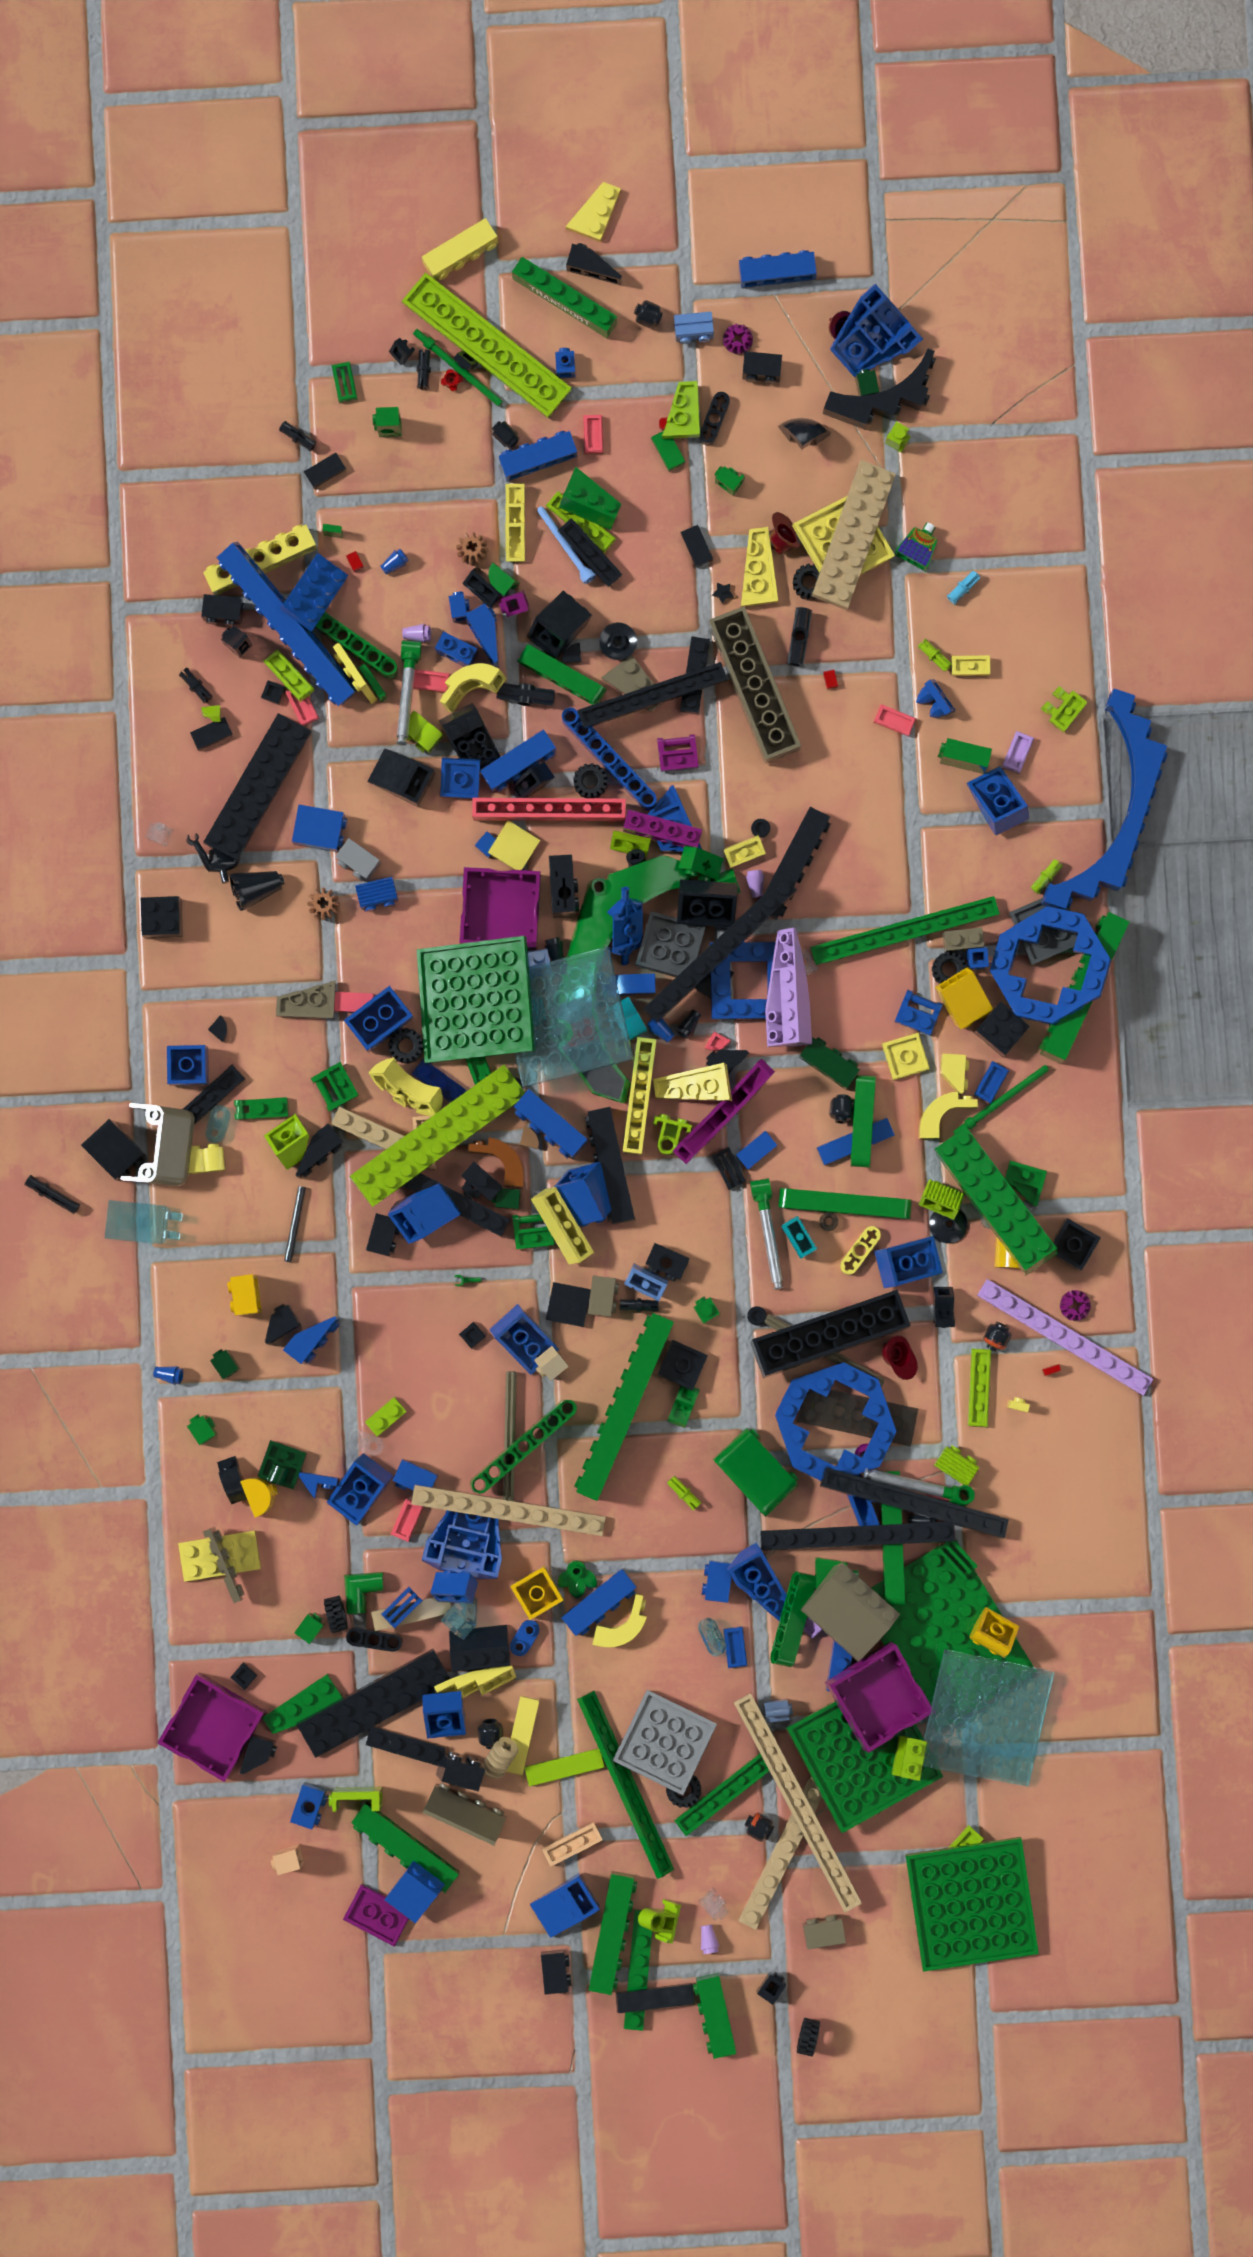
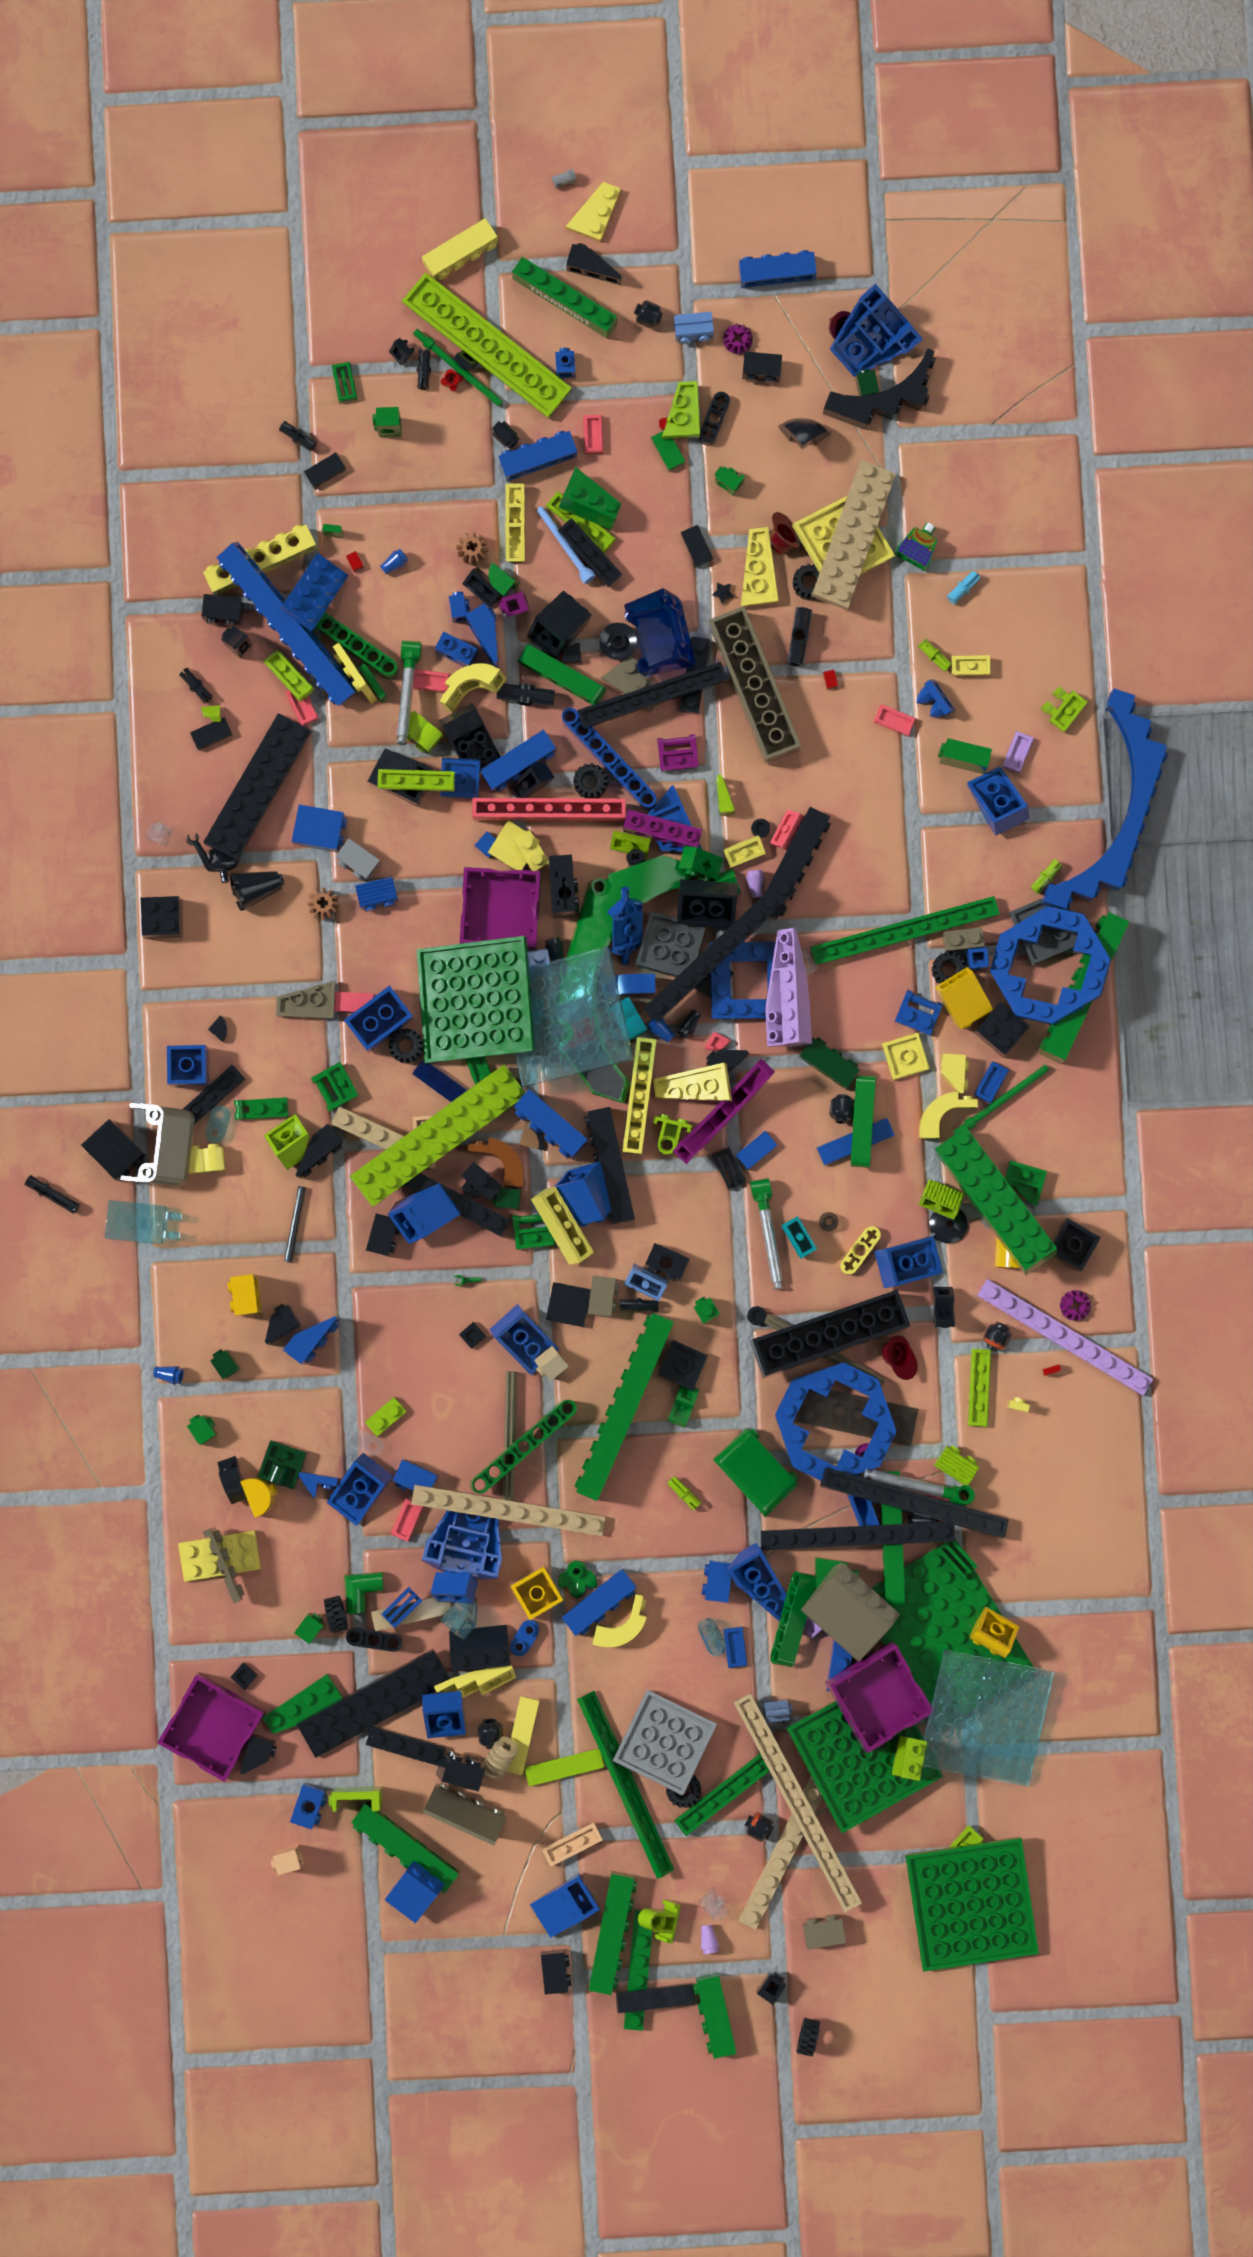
(273, 692): black tile -> none
(375, 1915): magenta tile -> none
(406, 1089): light yellow brick -> none
(416, 780): none -> lime tile
(417, 633): lavender cone -> none
(531, 851): none -> light yellow plate
(564, 178): none -> light grey pin
(660, 633): none -> clear blue windscreen
(724, 800): none -> lime slope
(787, 829): none -> coral plate
(845, 1203): green beam -> none
(898, 437): lime brick -> none

